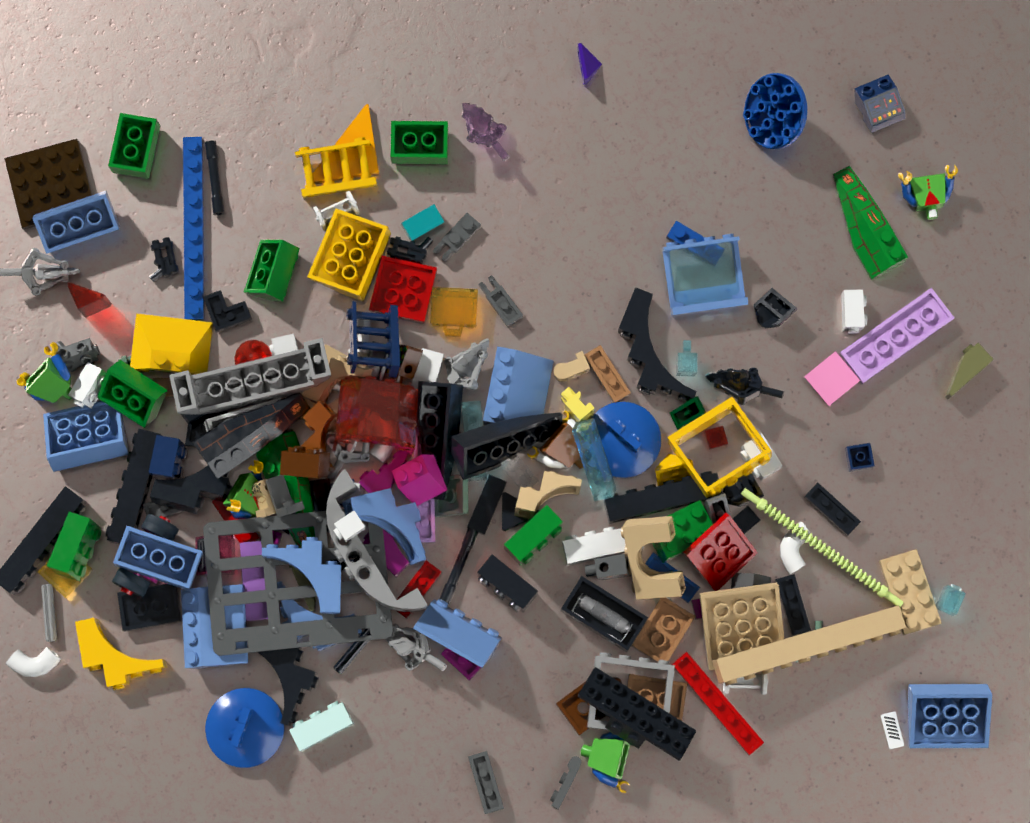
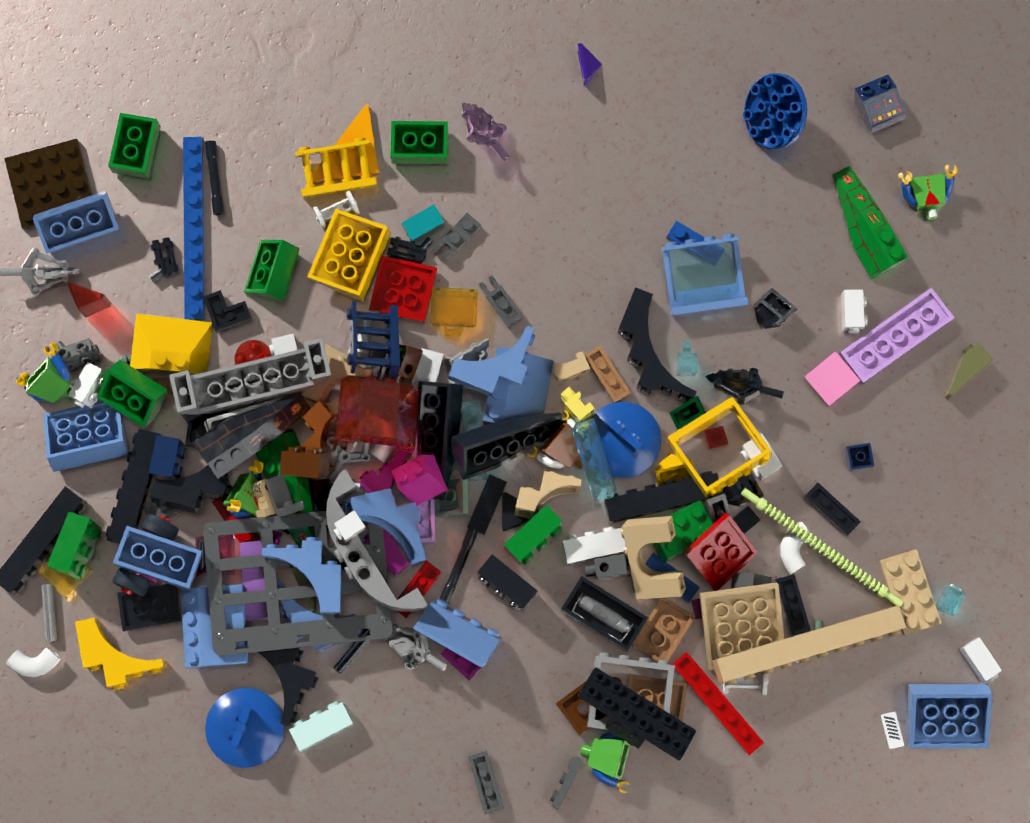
(506, 367): none -> medium blue arch
(981, 660): none -> white brick

